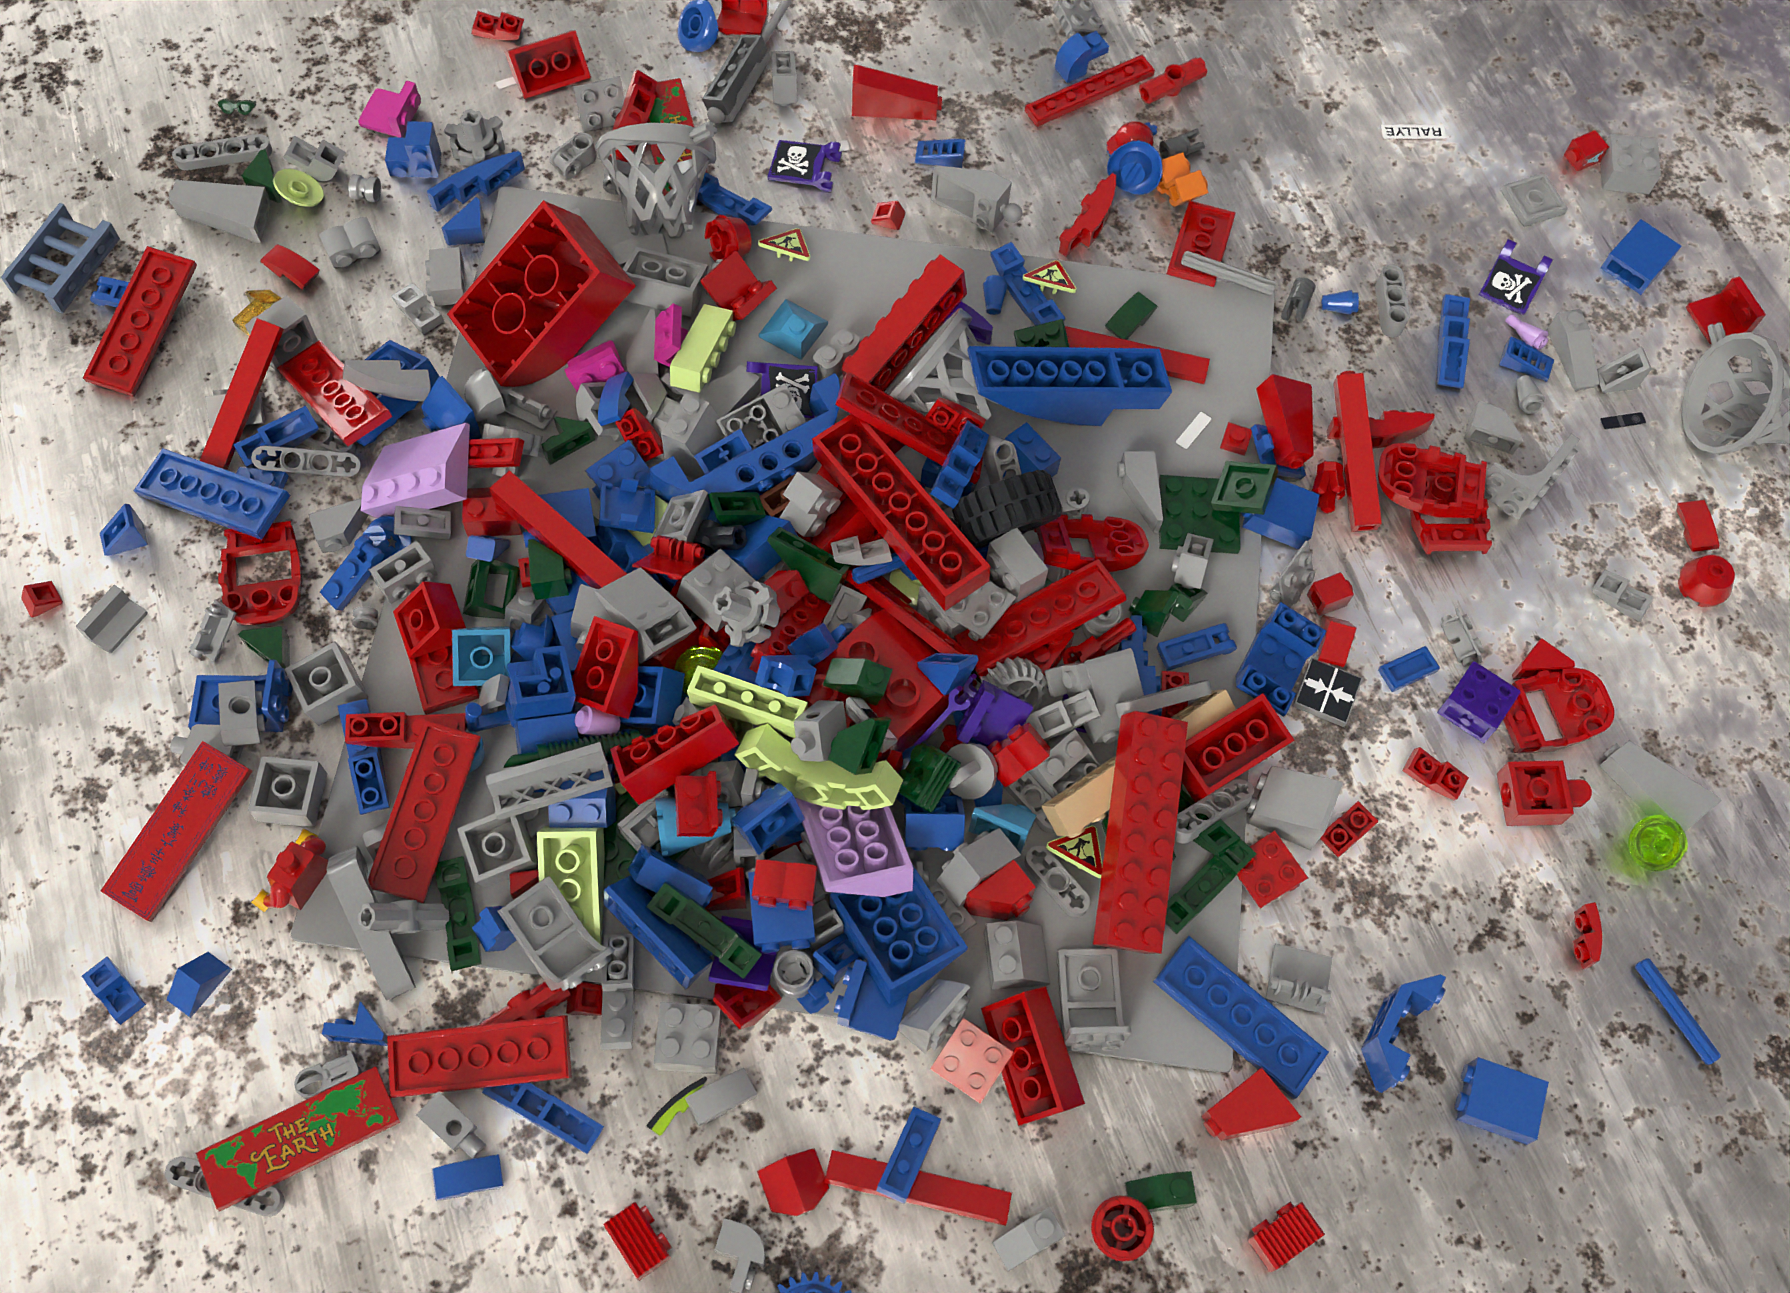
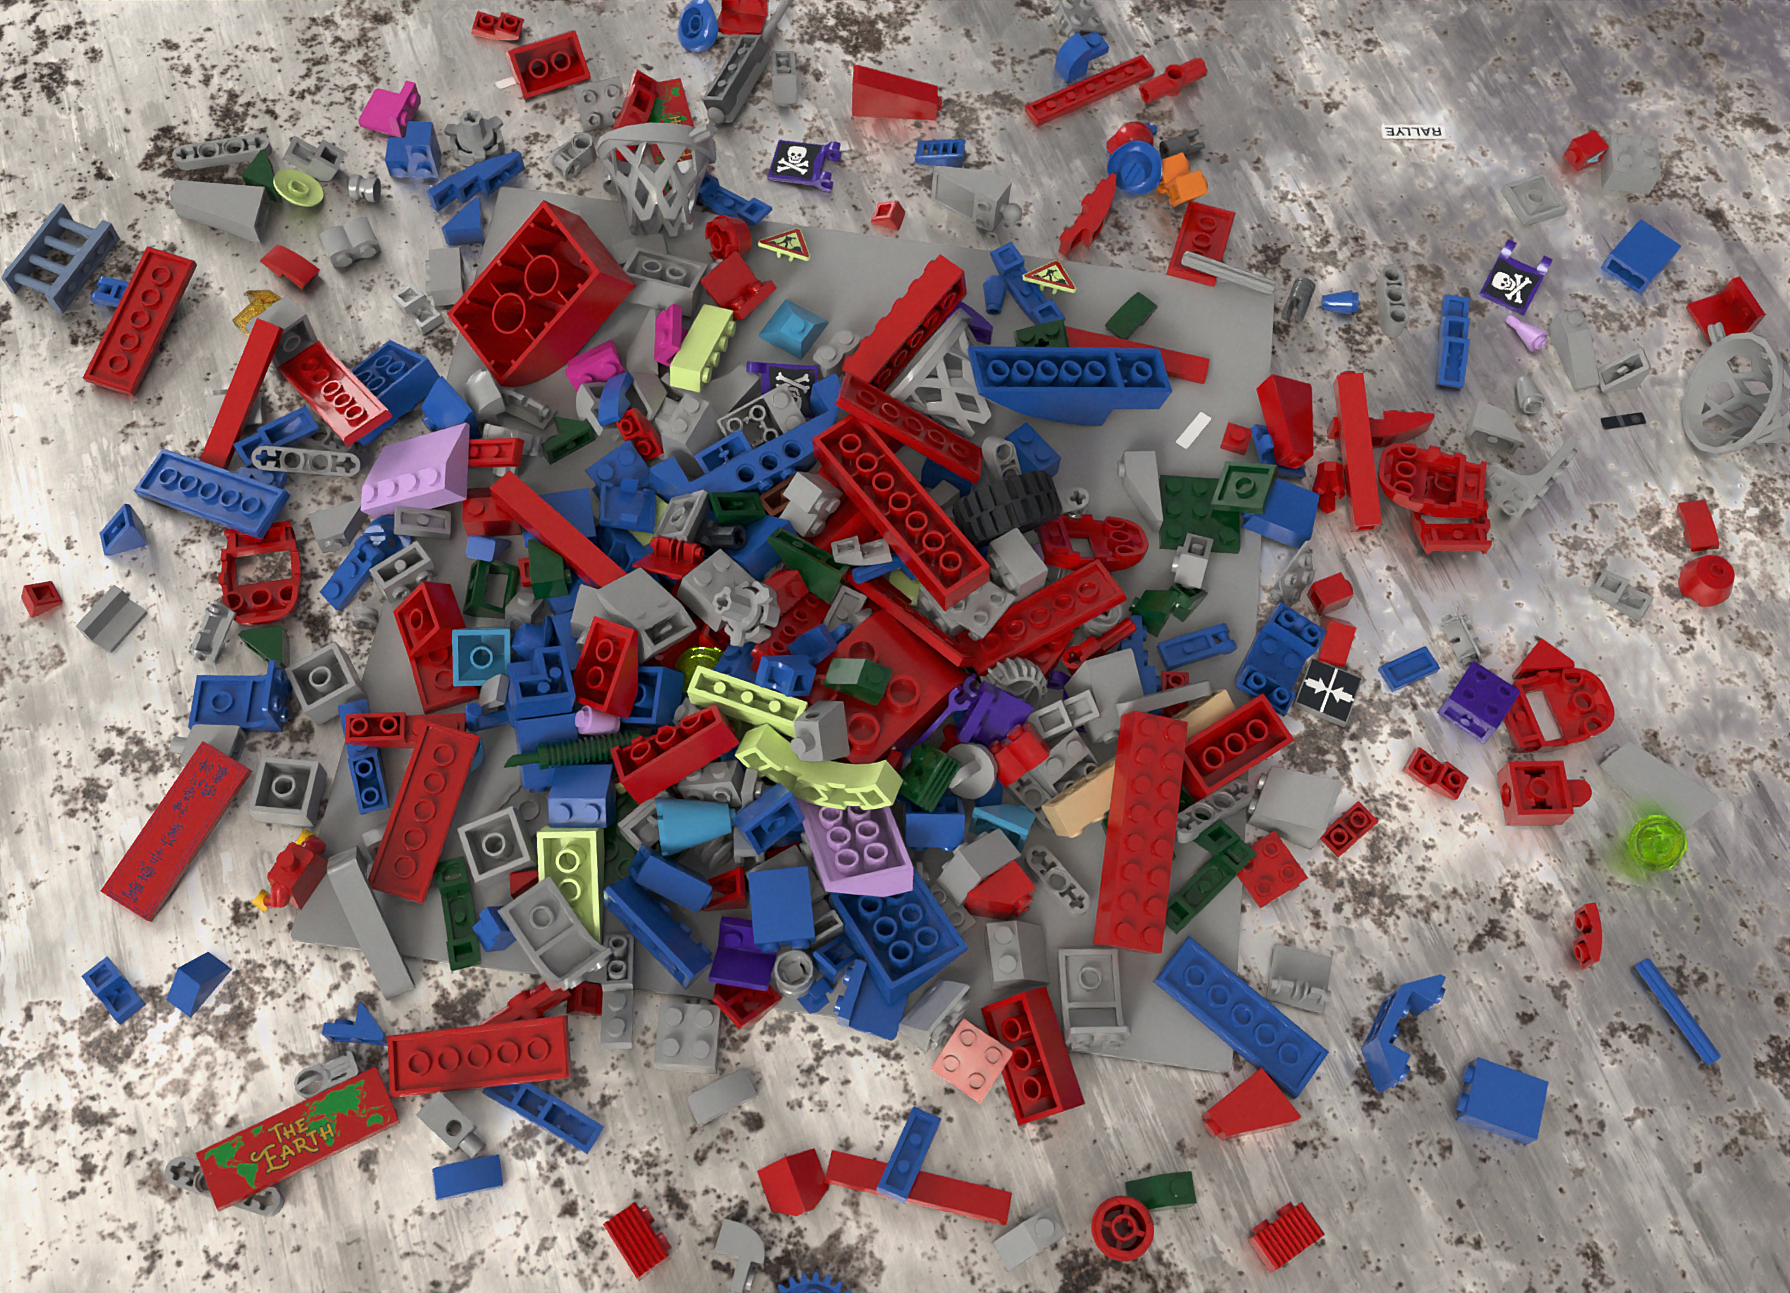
(235, 699): light grey brick -> none
(243, 106): dark green piece -> none
(388, 379): light grey slope -> none
(403, 917): light grey piece -> none
(549, 775): light grey fence -> none
(678, 1103): sticker -> none
(697, 805): red bracket -> none
(705, 928): dark green slope -> none
(784, 883): red brick -> none
(859, 711): light grey slope -> none
(859, 745): dark green slope -> none
(948, 670): blue slope -> none
(952, 416): red slope -> none
(960, 464): blue slope -> none
(1068, 679): light grey bracket -> none
(1080, 850): piece -> none
(1512, 359): blue slope -> none

